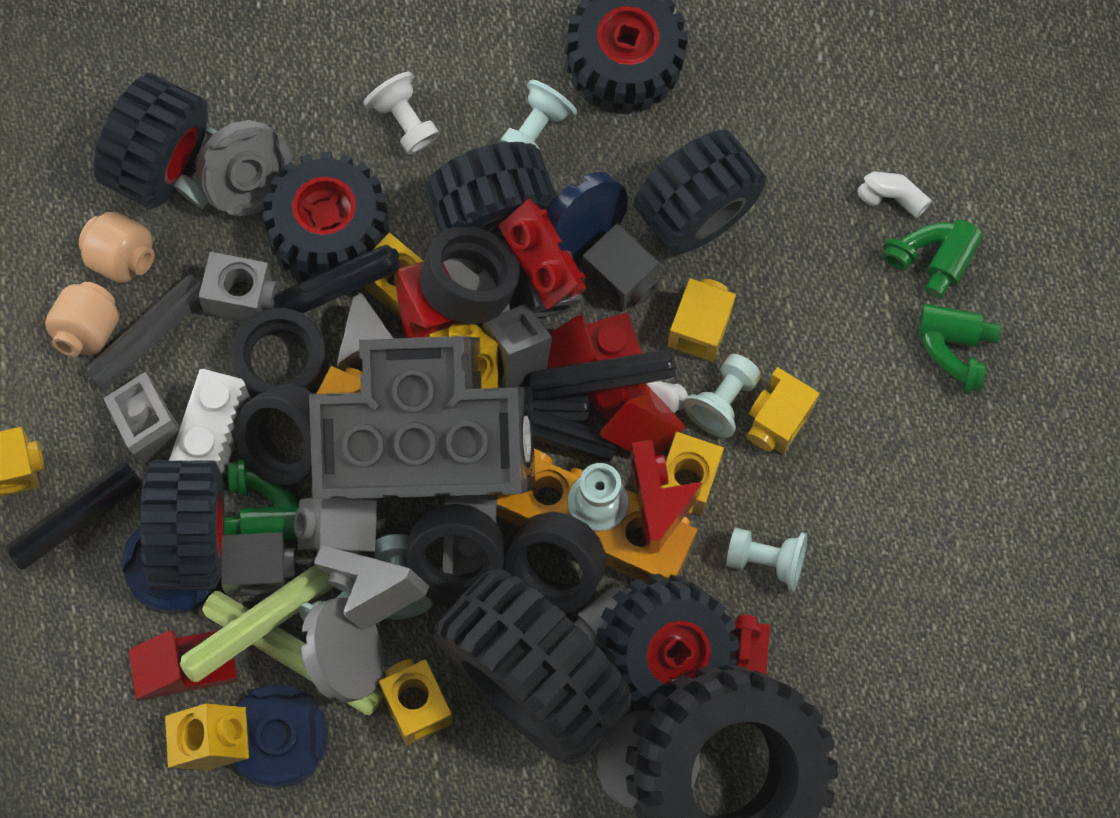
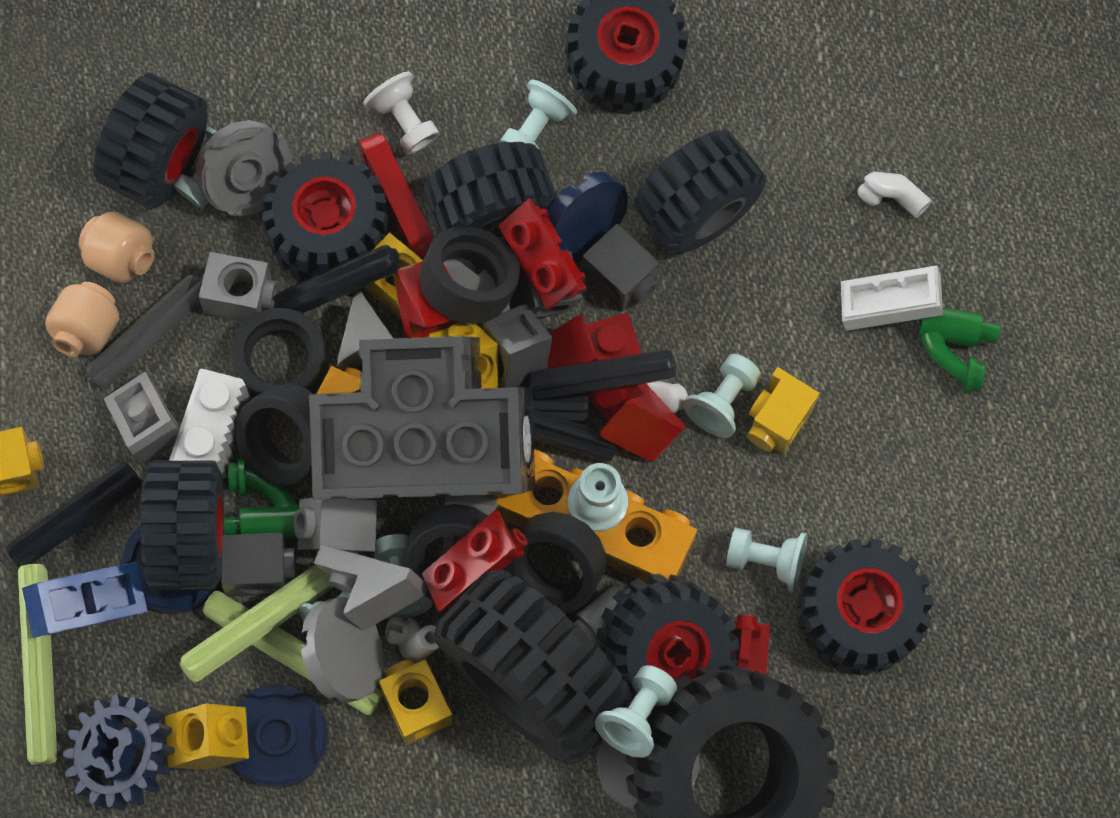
(37, 679): none -> yellowish green axle
(84, 599): none -> brick
(118, 752): none -> dark blue gear
(158, 669): red slope -> none
(399, 198): none -> red beam
(413, 639): none -> white arm
(480, 551): none -> red hinge
(627, 727): none -> light aqua piece
(659, 507): red slope -> none
(697, 456): yellow brick -> none
(702, 318): yellow brick -> none
(864, 607): none -> black wheel
(891, 298): none -> white plate
(957, 248): green plant -> none

